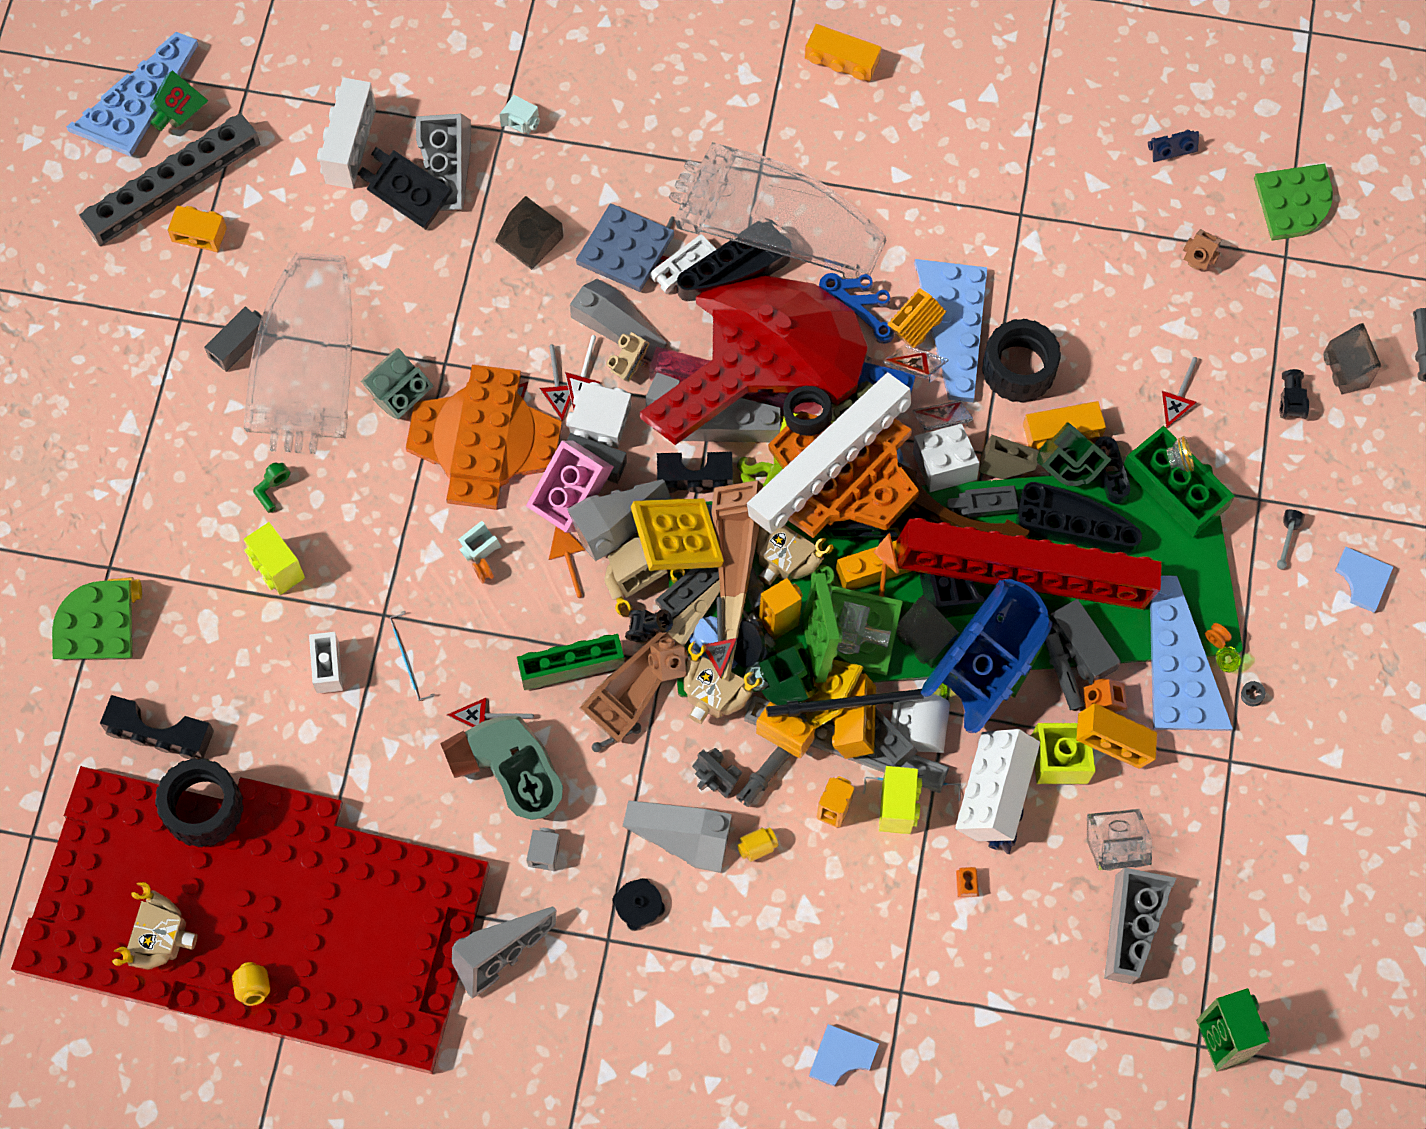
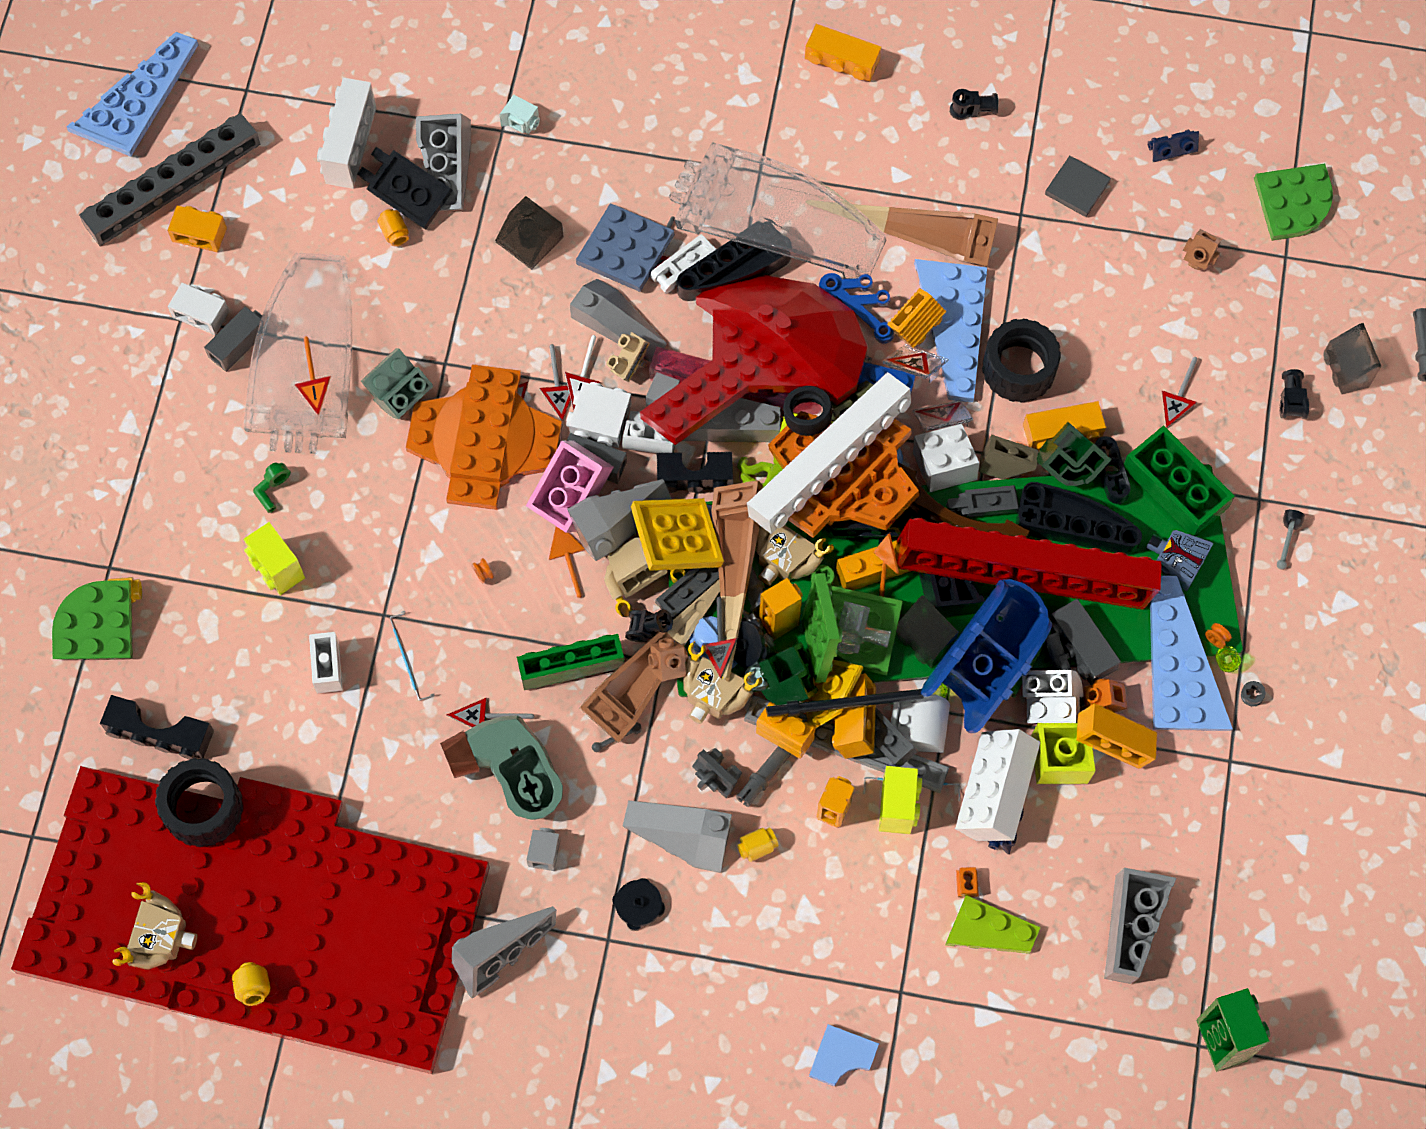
(175, 102): green torso -> none
(198, 308): none -> white brick
(315, 389): none -> piece
(393, 227): none -> light orange brick
(478, 543): light aqua window -> none
(642, 437): none -> white brick
(949, 233): none -> nougat plate
(972, 104): none -> black connector
(988, 927): none -> lime wing
(1052, 696): none -> white brick
(1077, 186): none -> dark grey tile
(1119, 839): clear brick -> none
(1180, 455): clear piece -> none
(1180, 555): none -> sand blue torso
(1365, 577): light blue tile -> none

